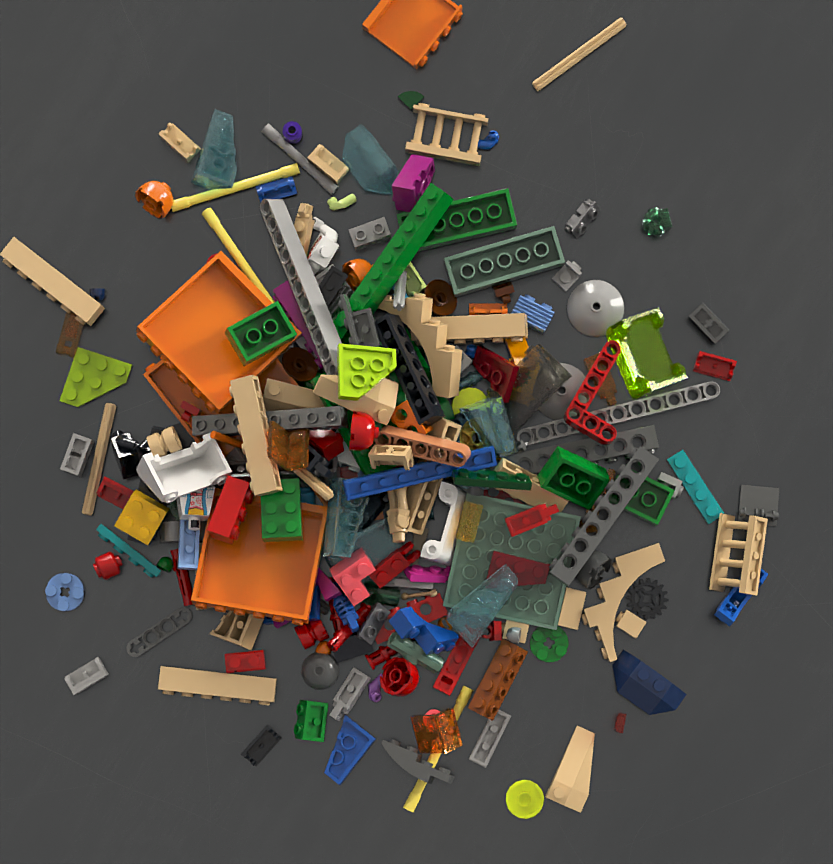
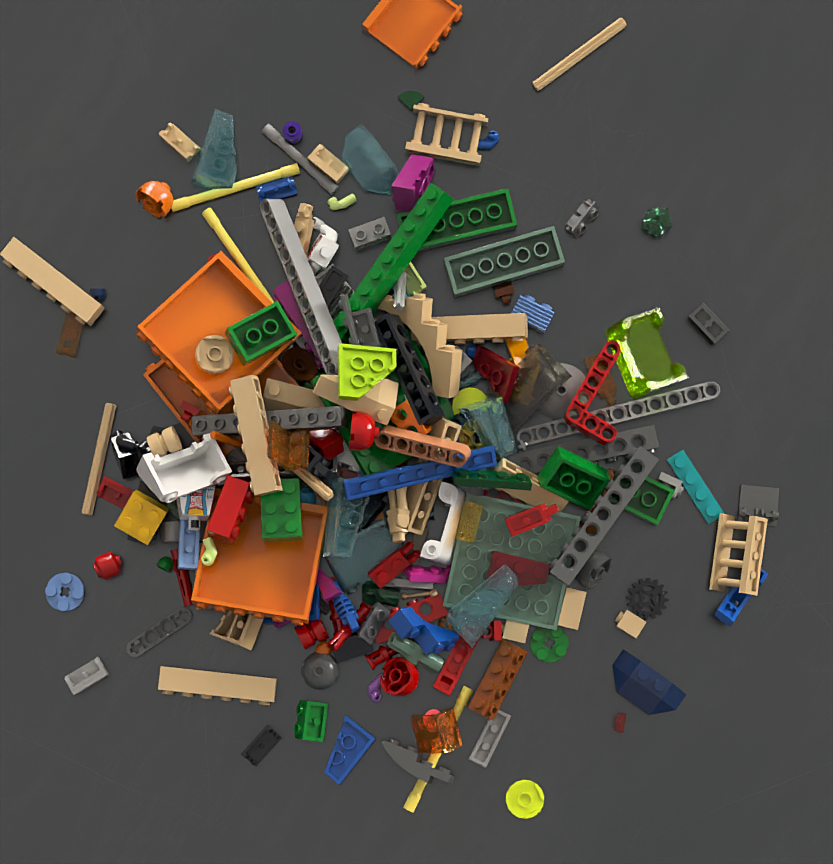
(77, 455): light grey brick -> none
(93, 377): lime plate -> none
(135, 557): teal plate -> none
(210, 552): none -> yellowish green arm
(214, 354): none -> tan tile
(245, 661): red brick -> none
(349, 574): coral brick -> none
(349, 693): light grey hinge -> none
(356, 270): orange cylinder -> none
(391, 455): tan hinge -> none
(443, 292): reddish brown dish -> none
(487, 308): orange hinge -> none
(514, 634): light grey hinge -> none
(567, 275): light grey bracket -> none
(573, 774): tan wedge -> none
(585, 317): light grey dish -> none
(612, 591): tan arch -> none
(714, 366): red hinge -> none

